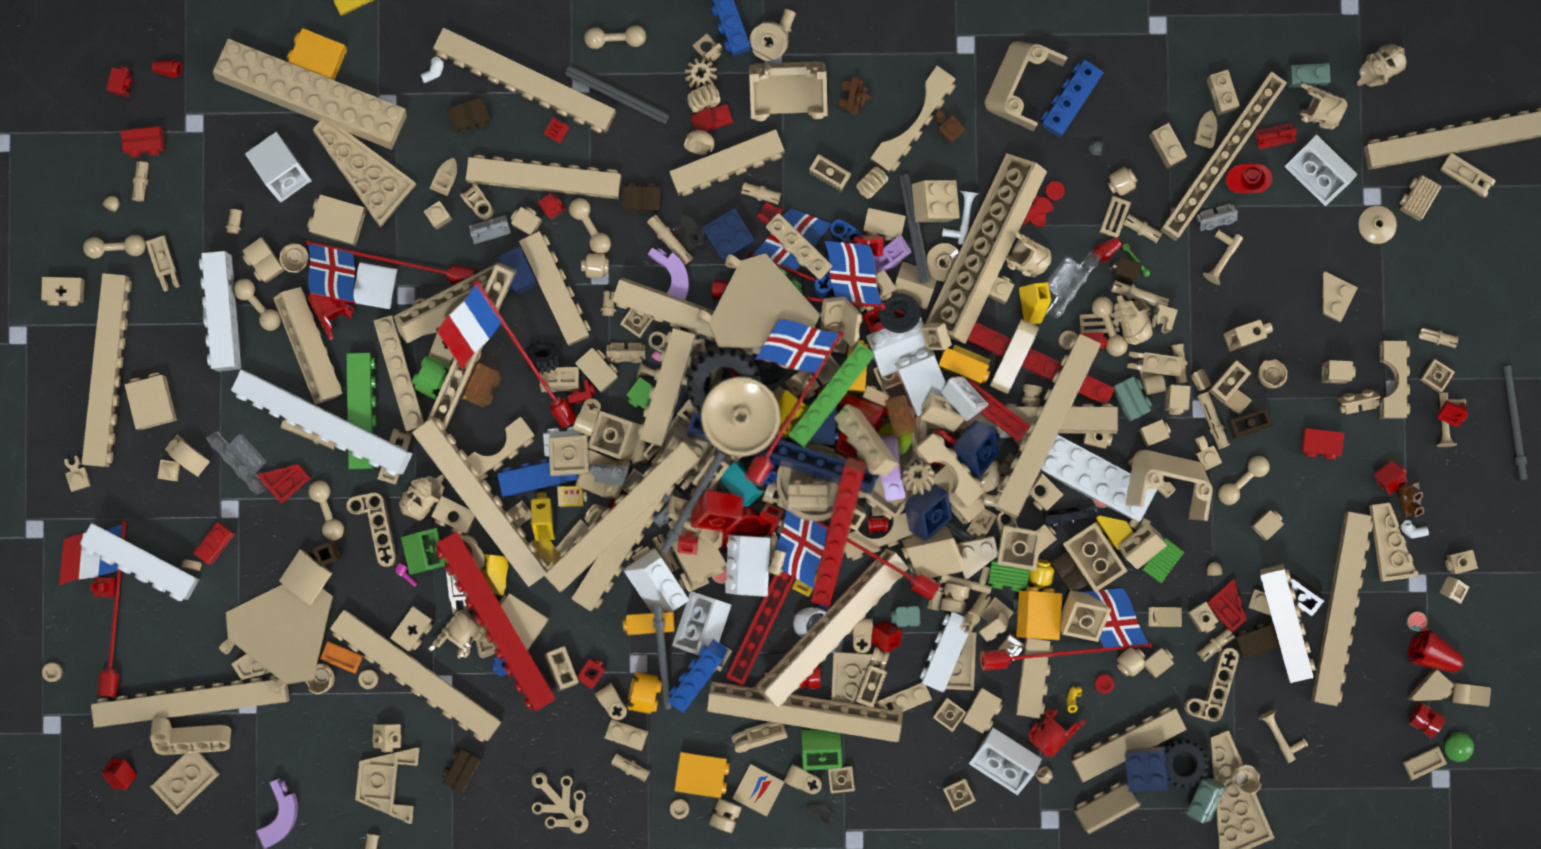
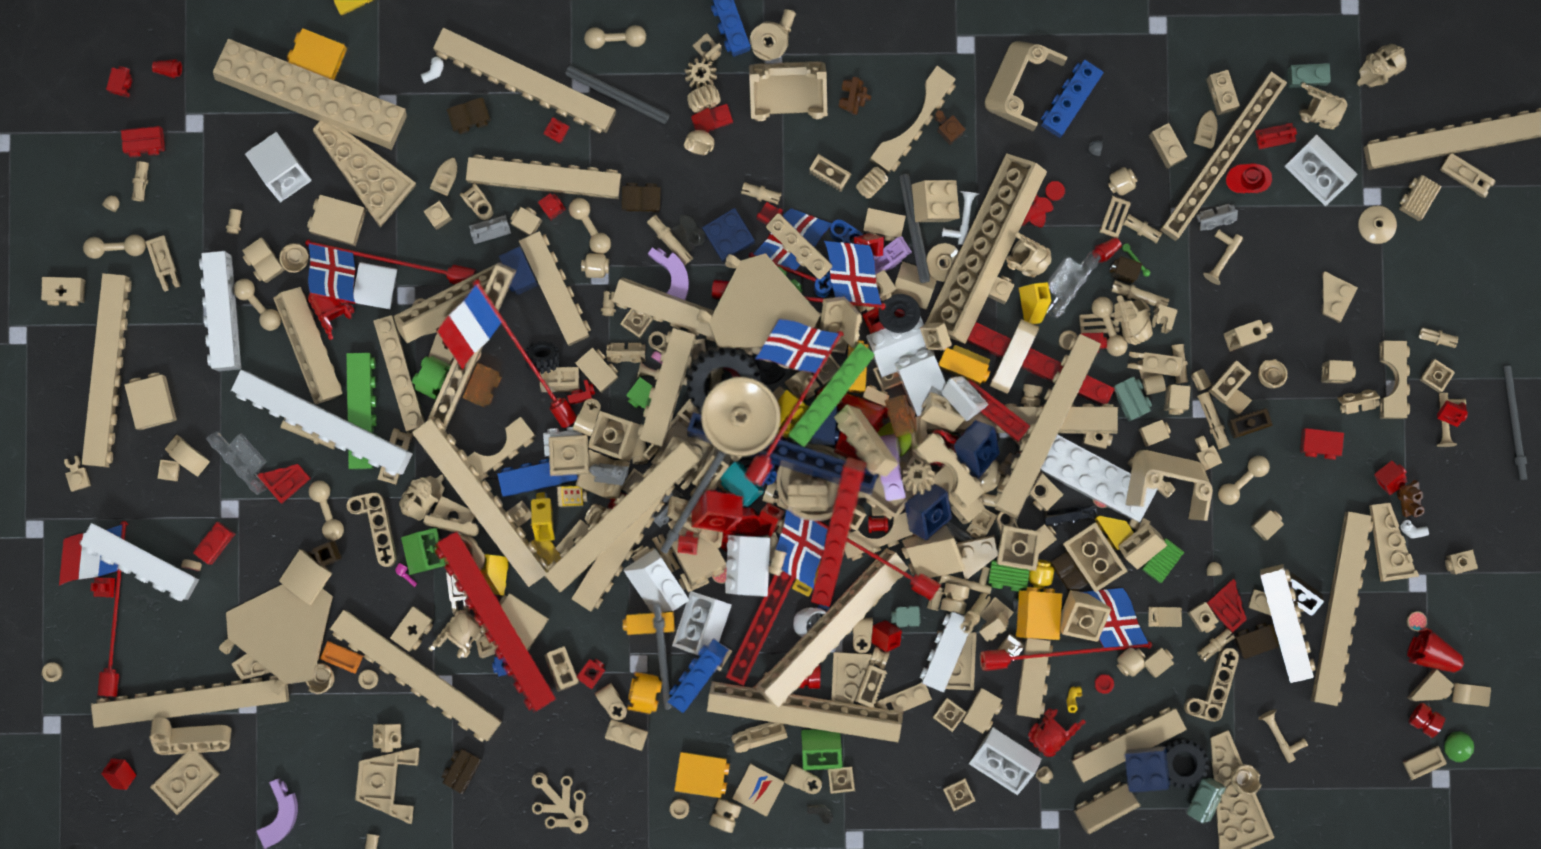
(452, 525): none -> tan hinge
(630, 767): tan pin -> none
(727, 162): tan brick -> none
(1454, 589): tan slope -> none

